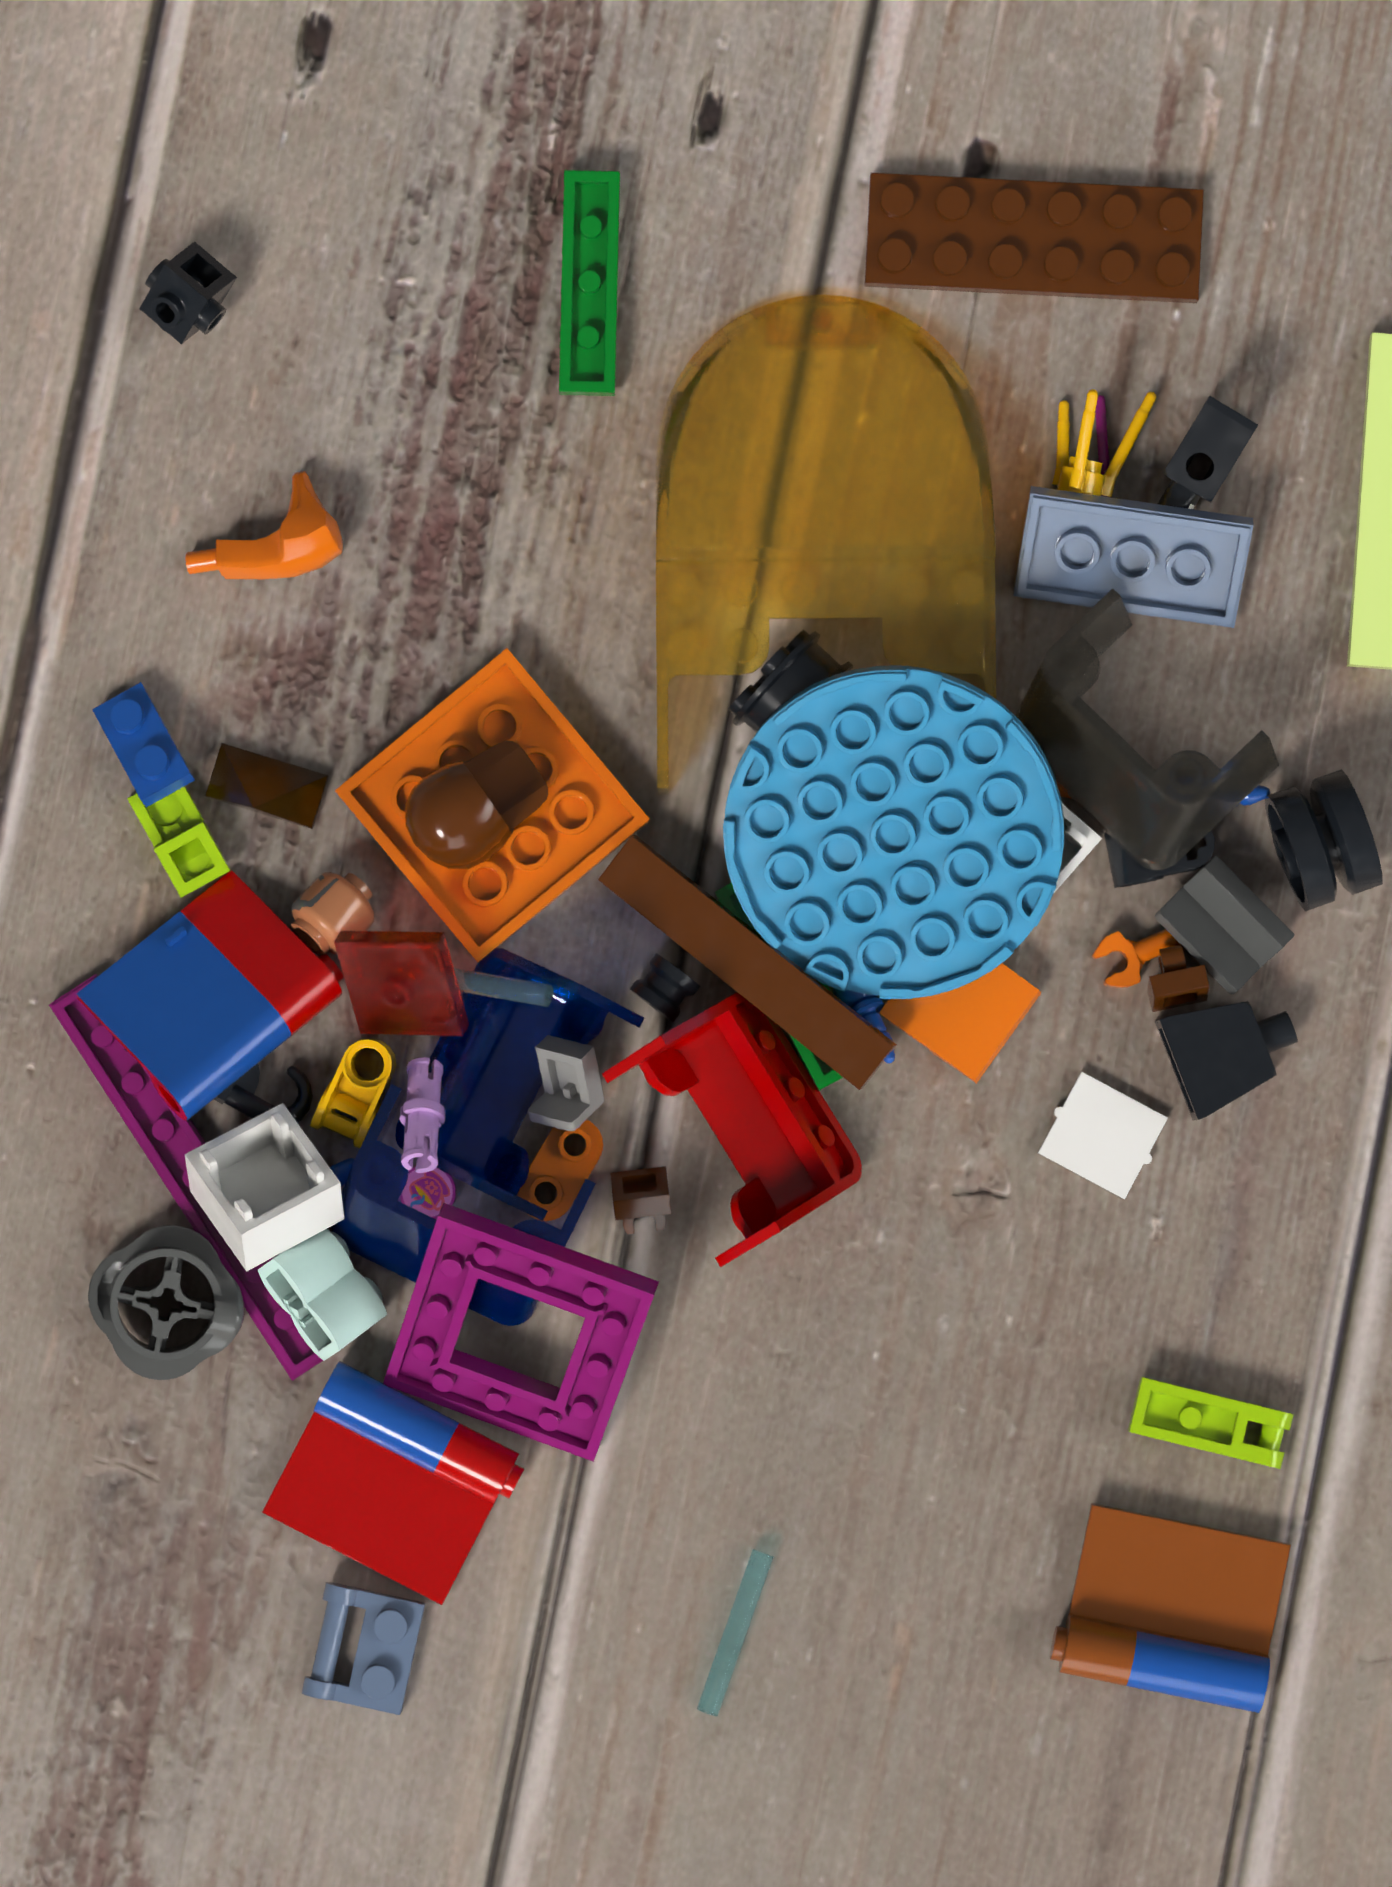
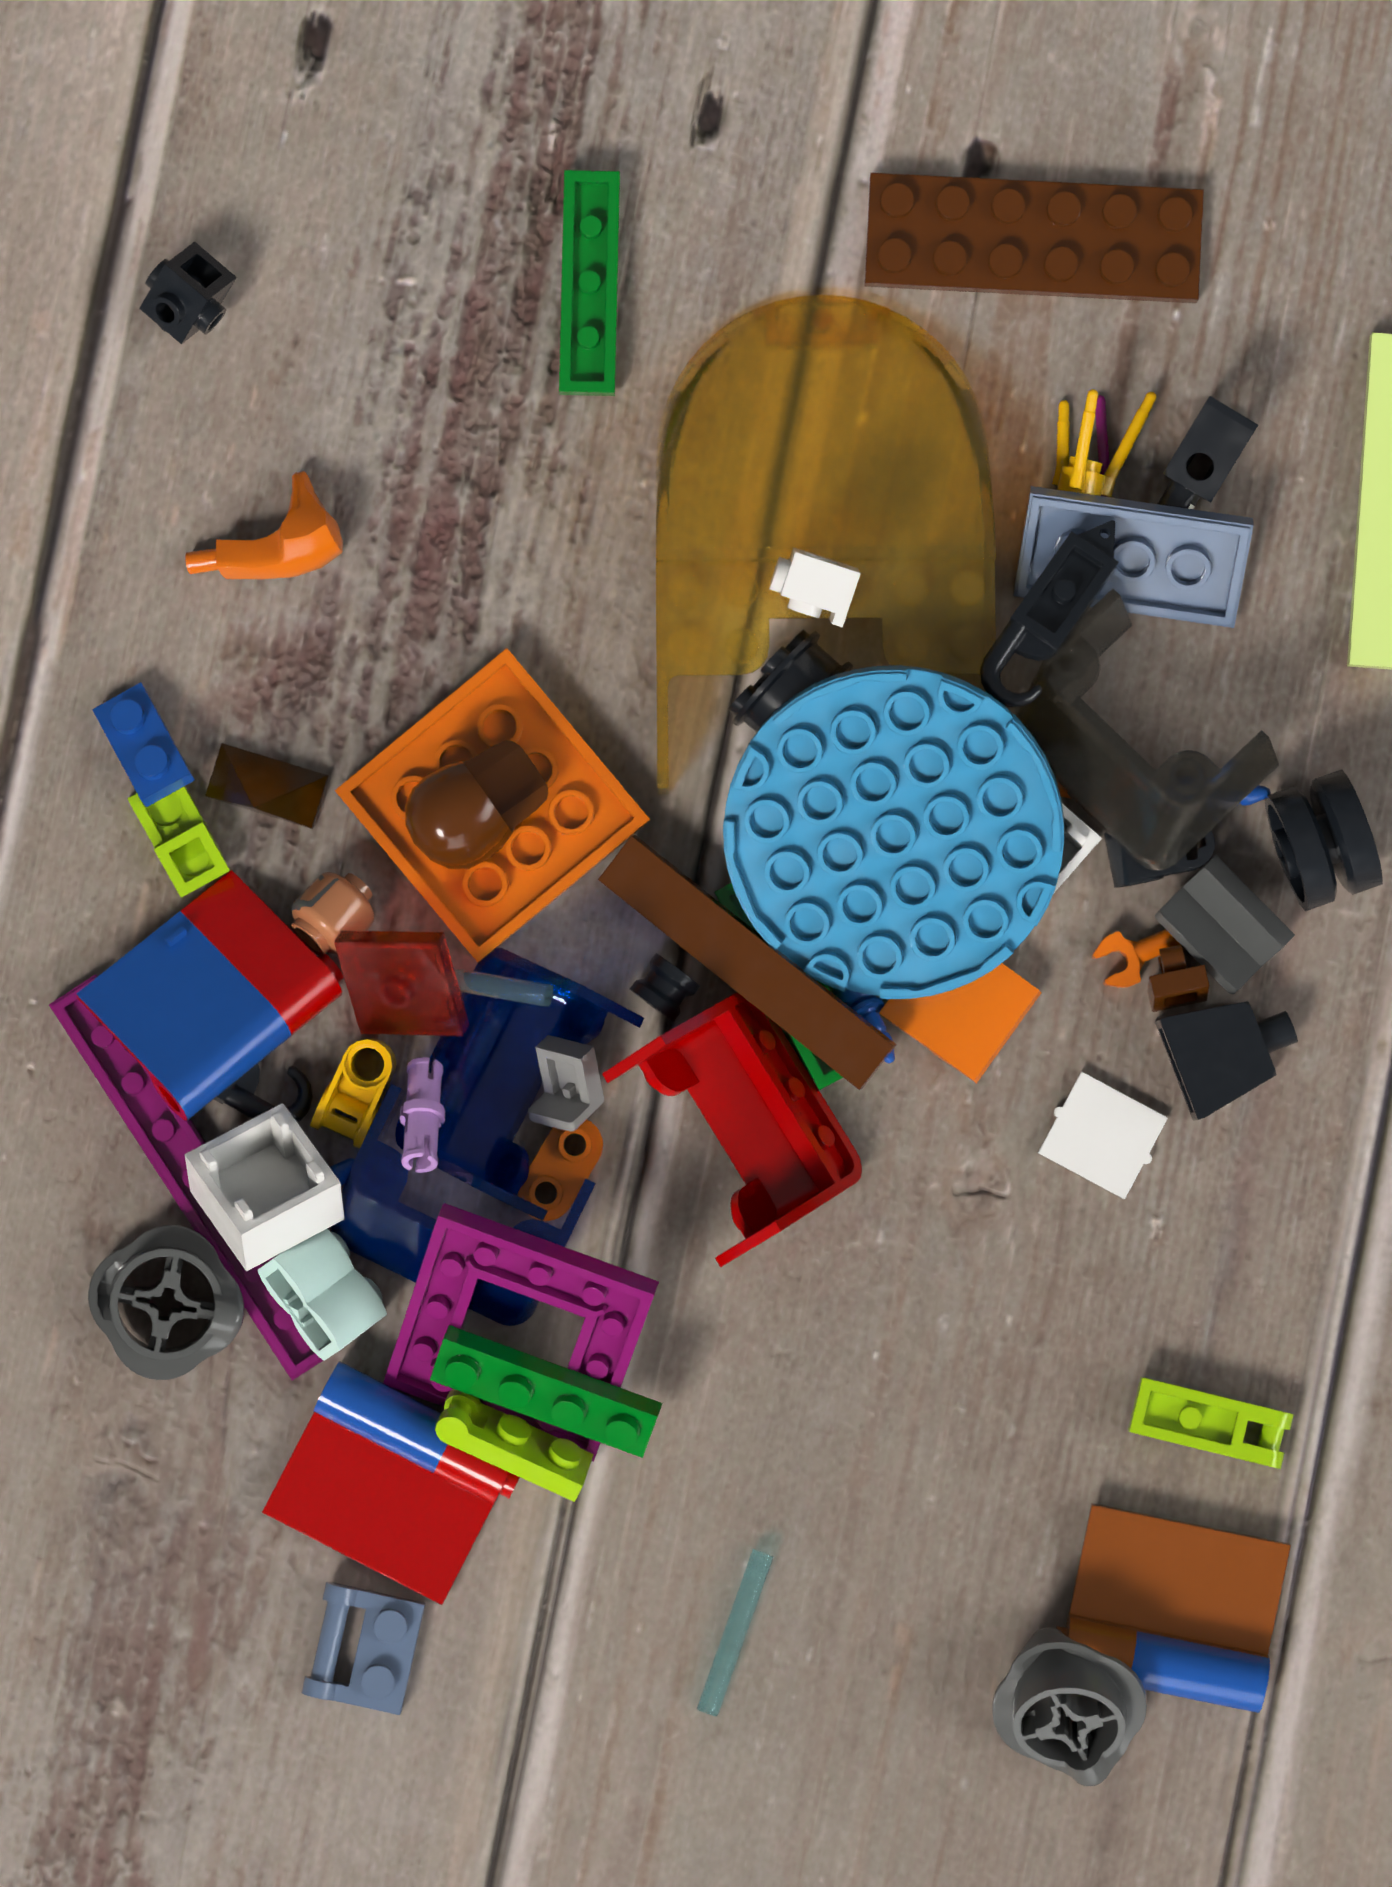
(429, 1191): tile -> none
(513, 1445): none -> lime plate
(545, 1391): none -> green plate
(641, 1195): reddish brown tile -> none
(815, 584): none -> white brick
(1051, 609): none -> black plate
(1069, 1706): none -> dark grey piece

